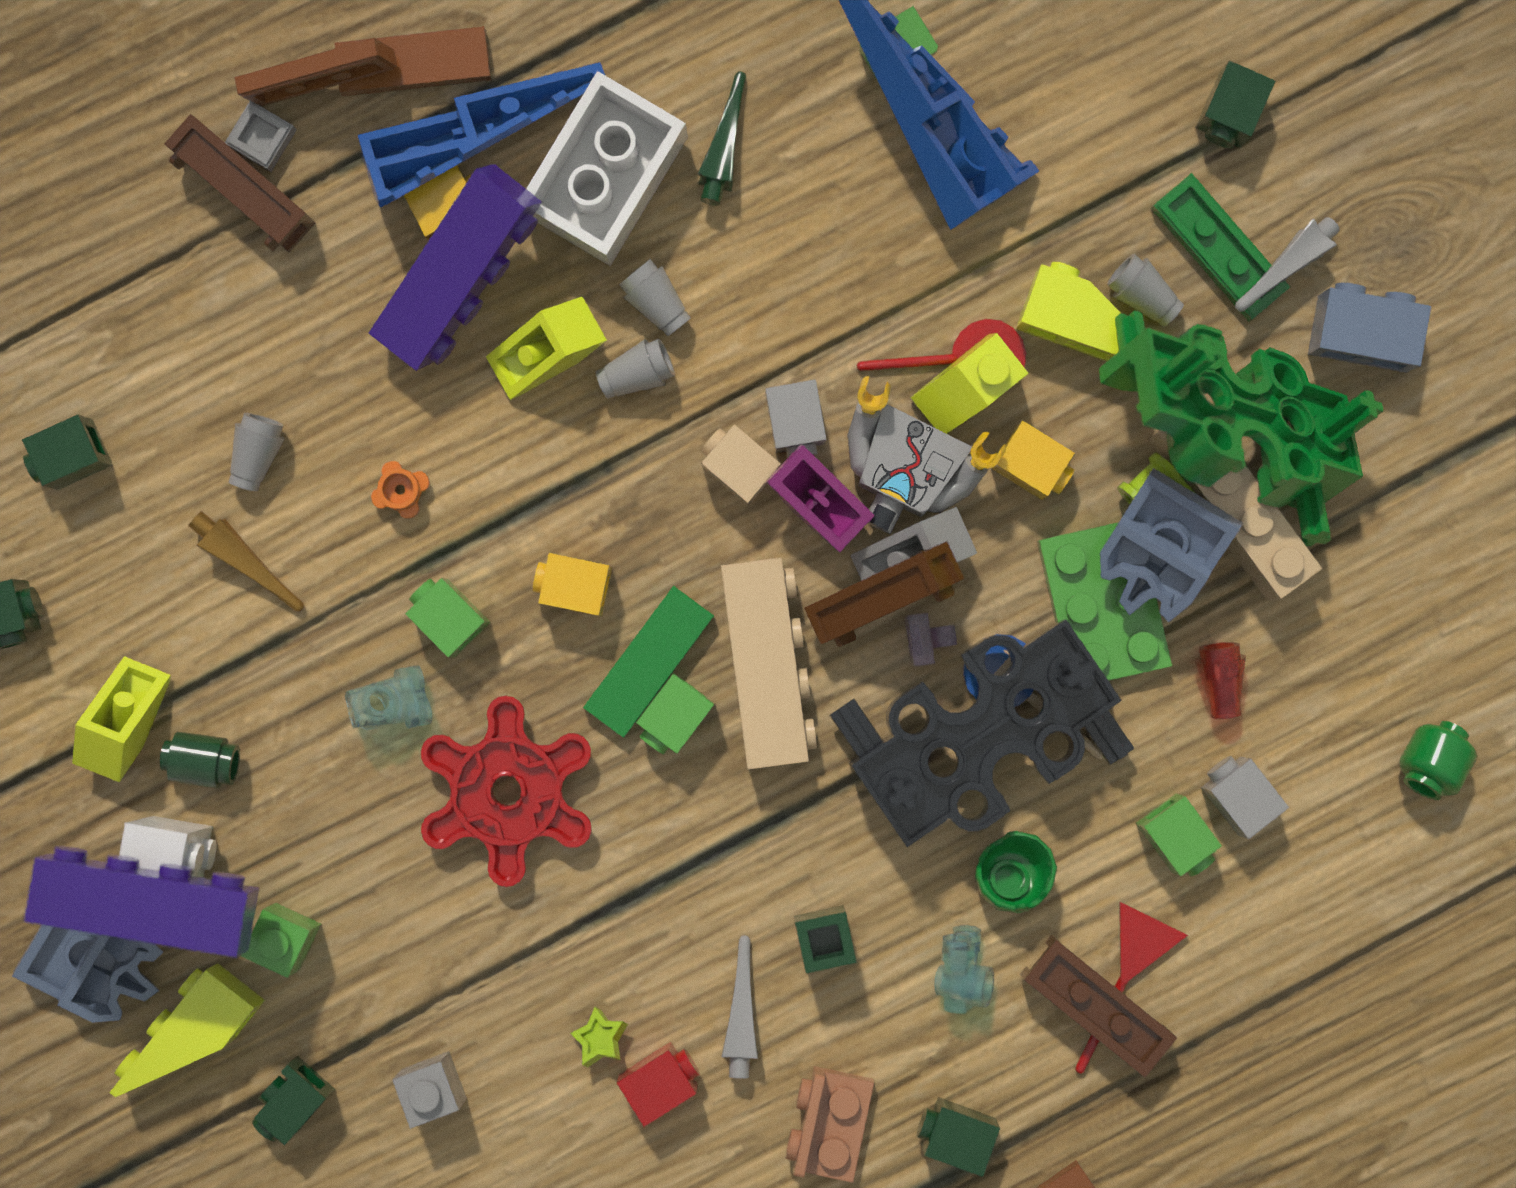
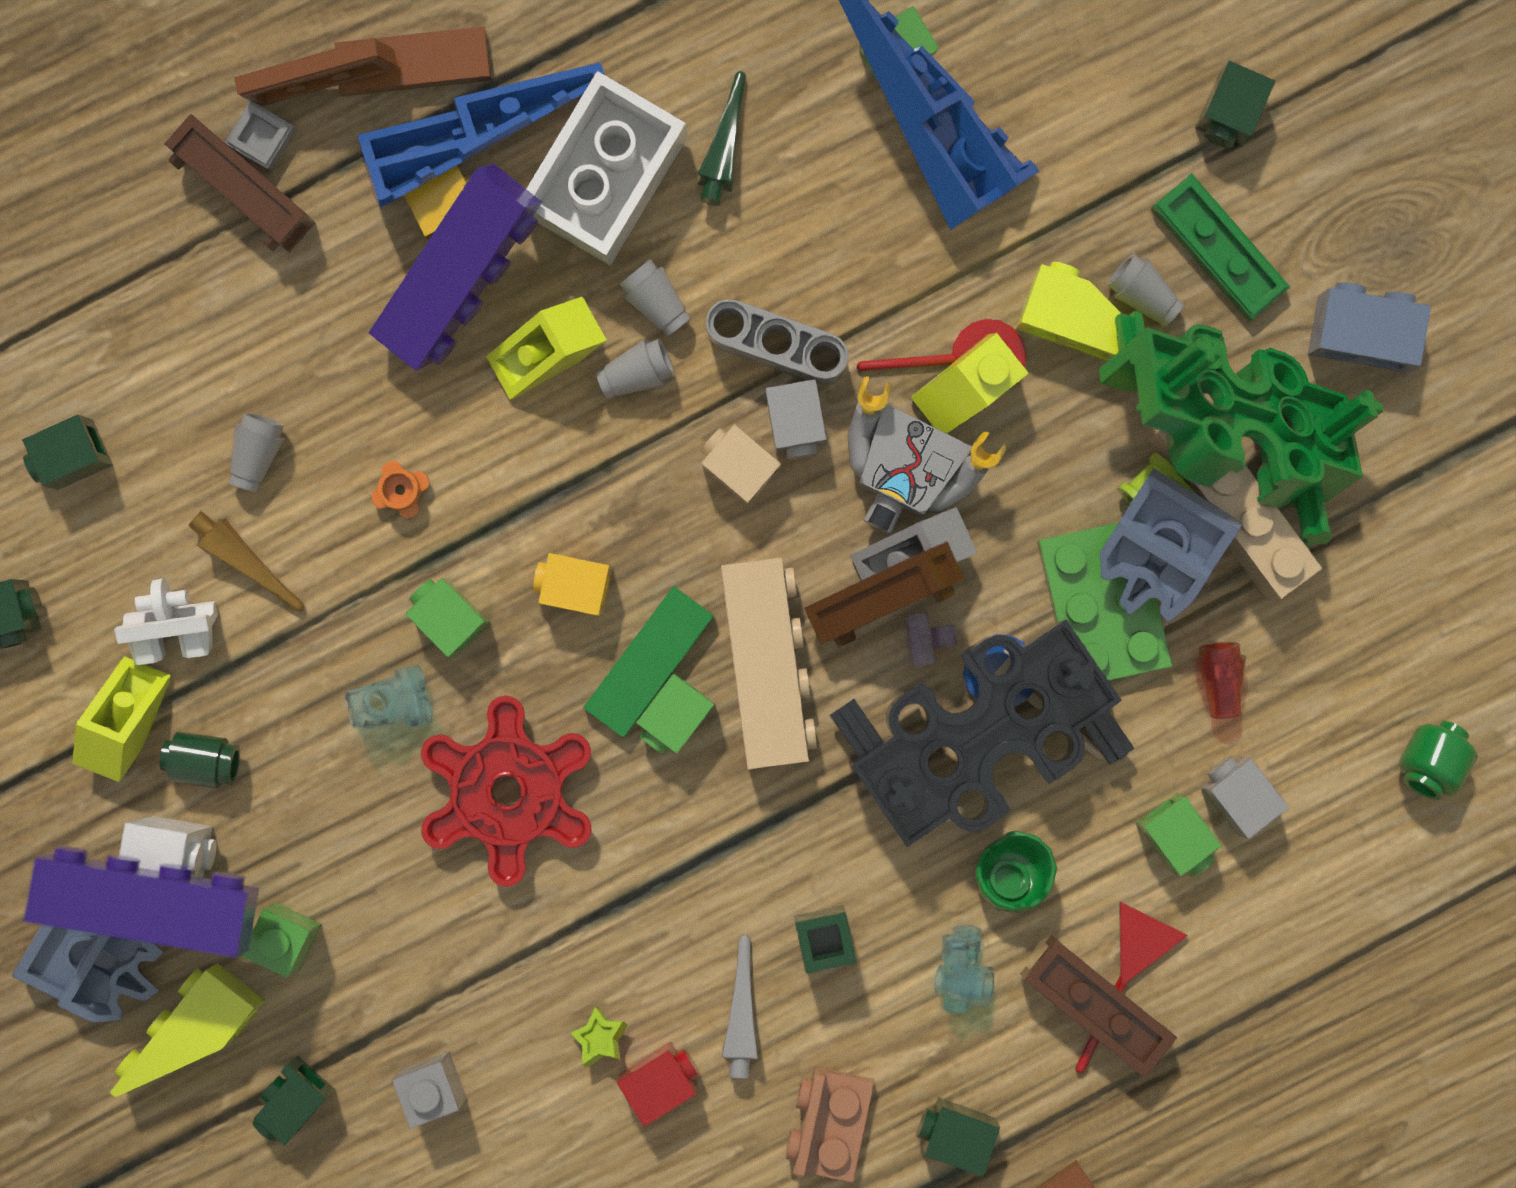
(164, 616): none -> white hips
(758, 324): none -> light grey beam
(819, 498): magenta slope -> none
(1035, 462): yellow brick -> none
(1303, 249): light grey piece -> none

